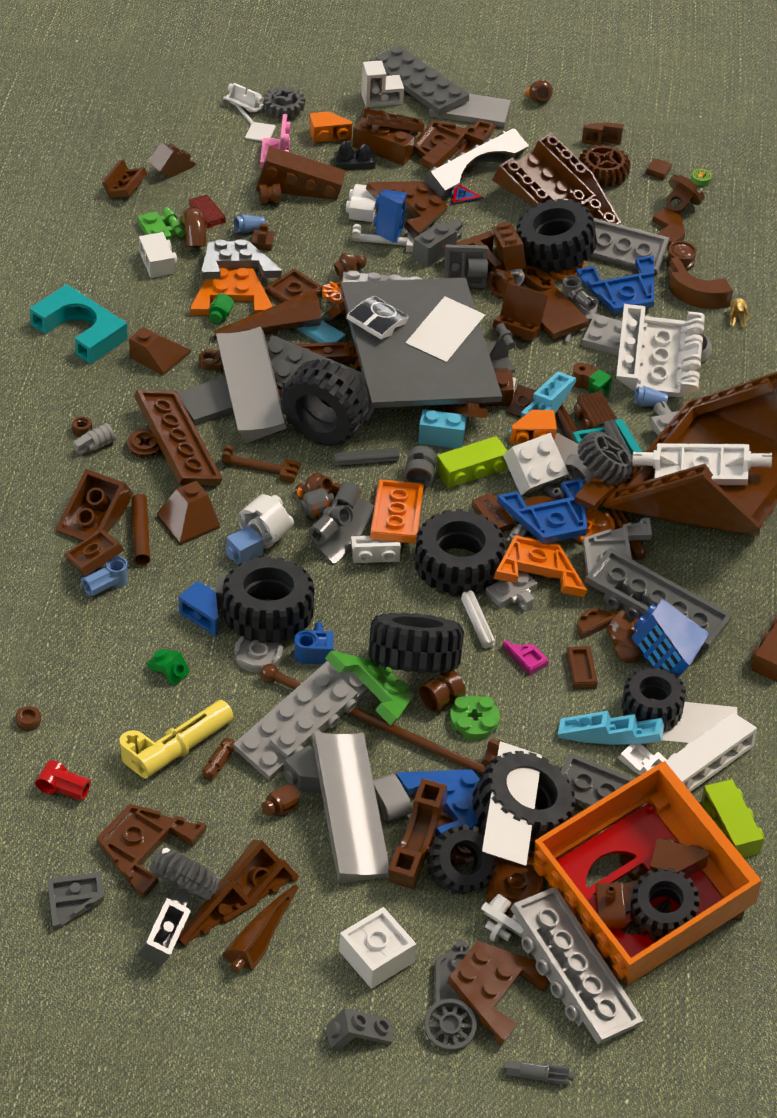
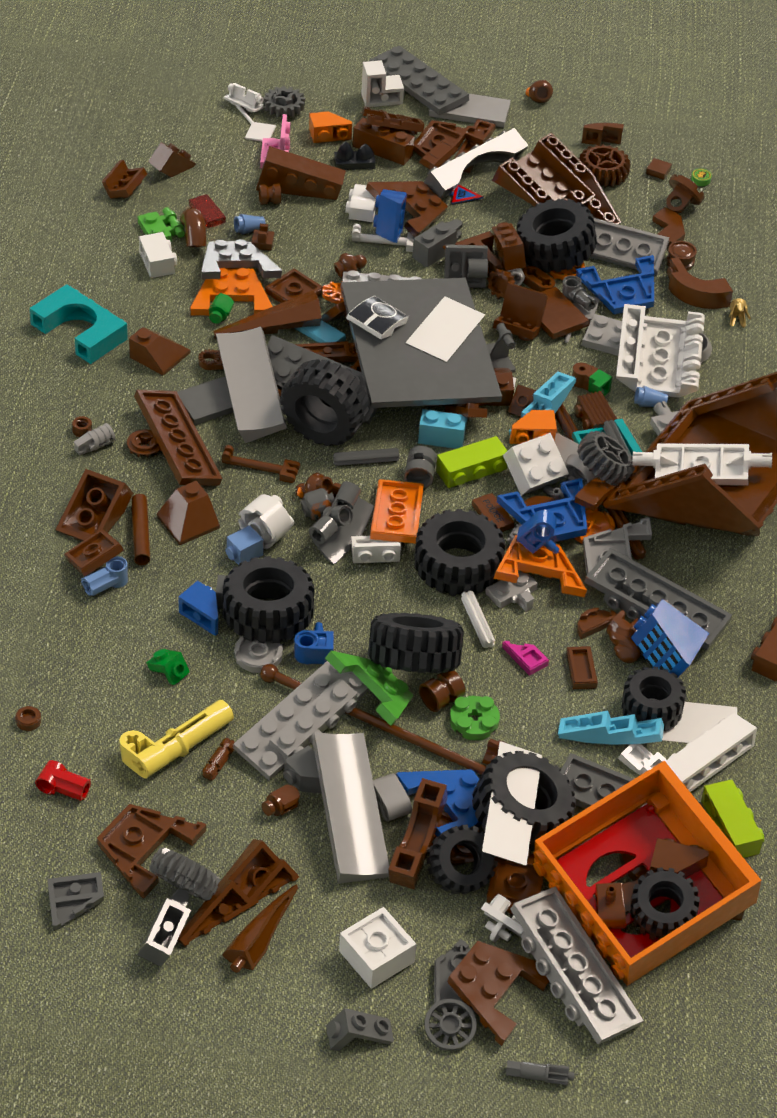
(535, 536): none -> blue piece

